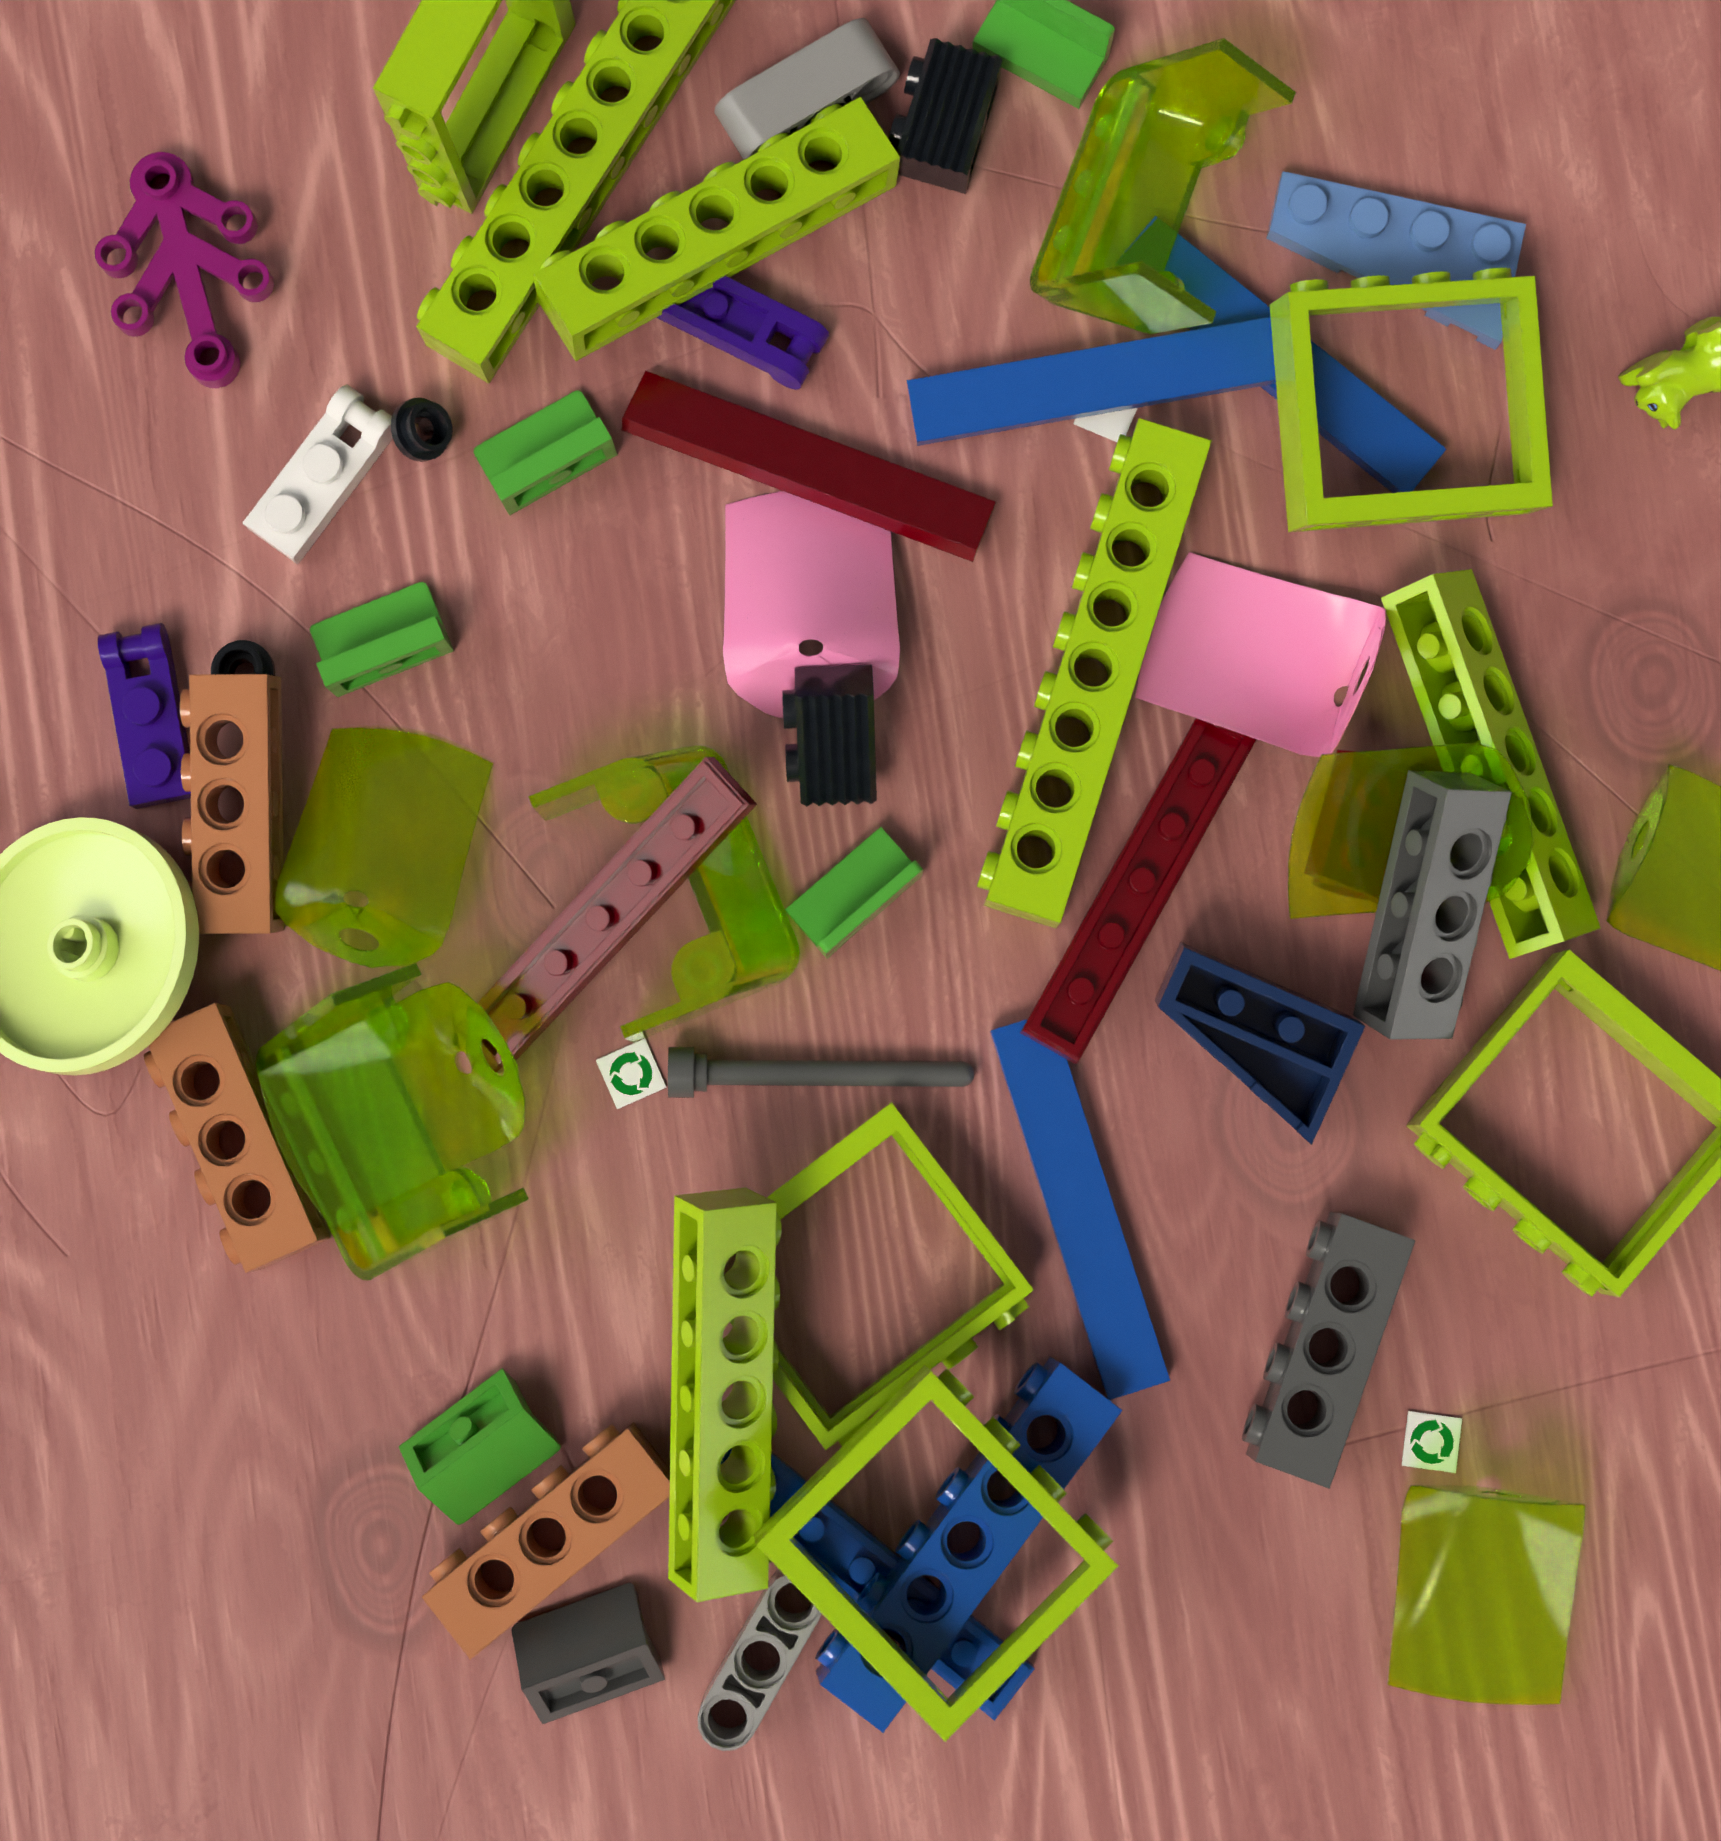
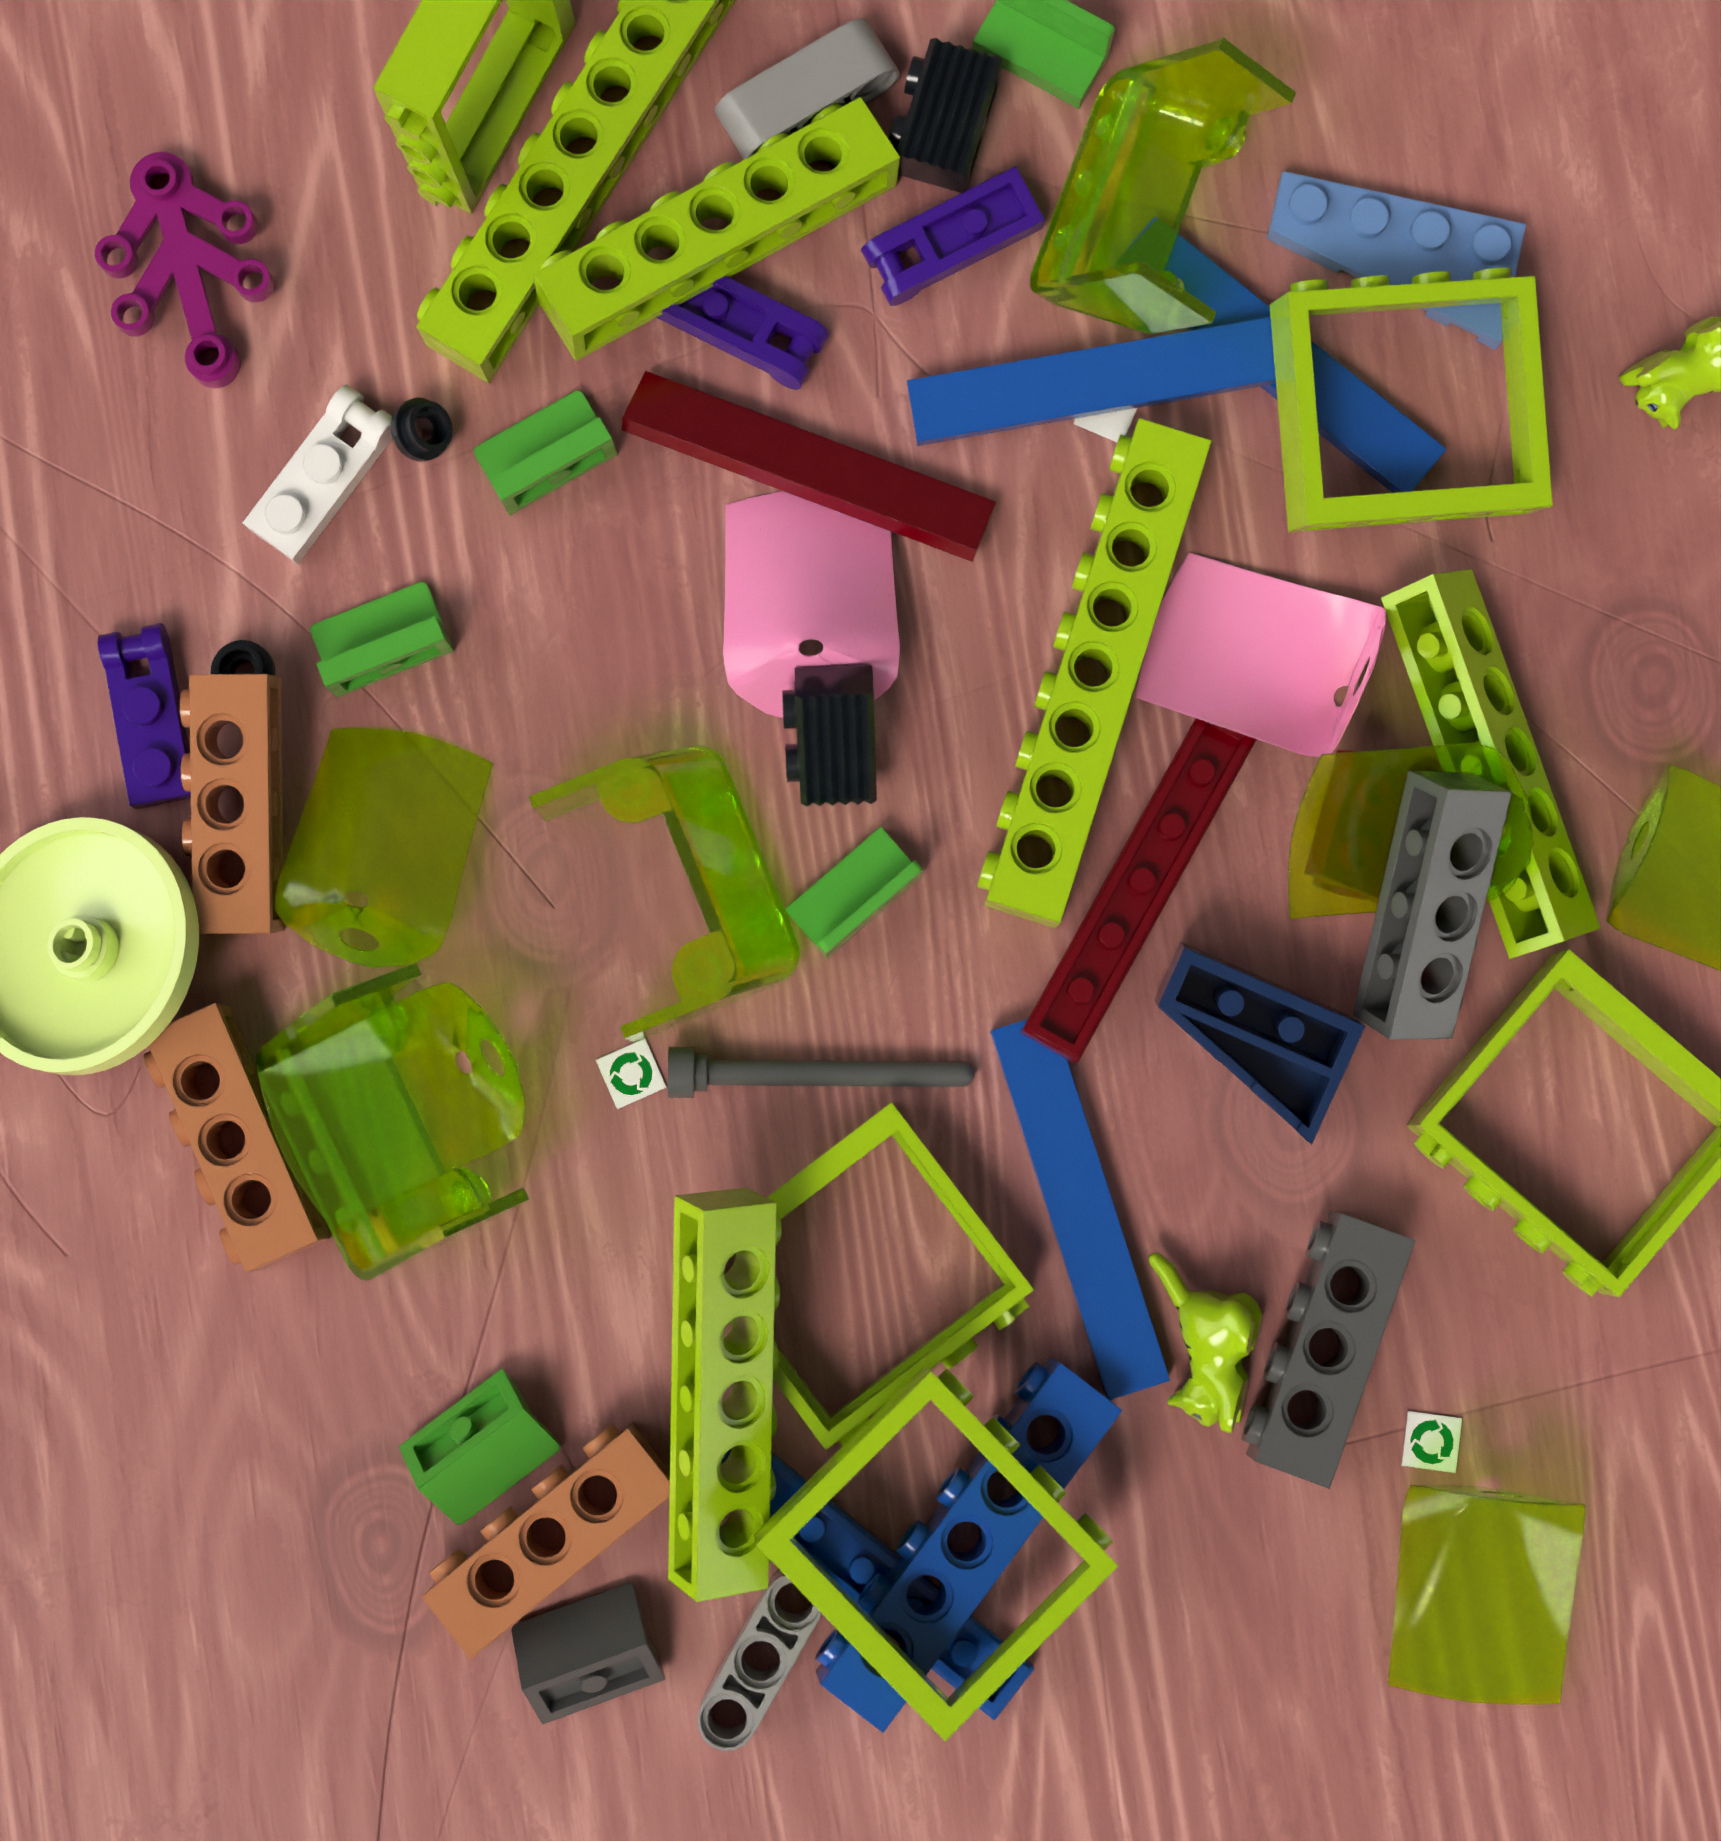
(614, 906): tile -> none
(954, 235): none -> dark purple plate
(1217, 1336): none -> lime animal

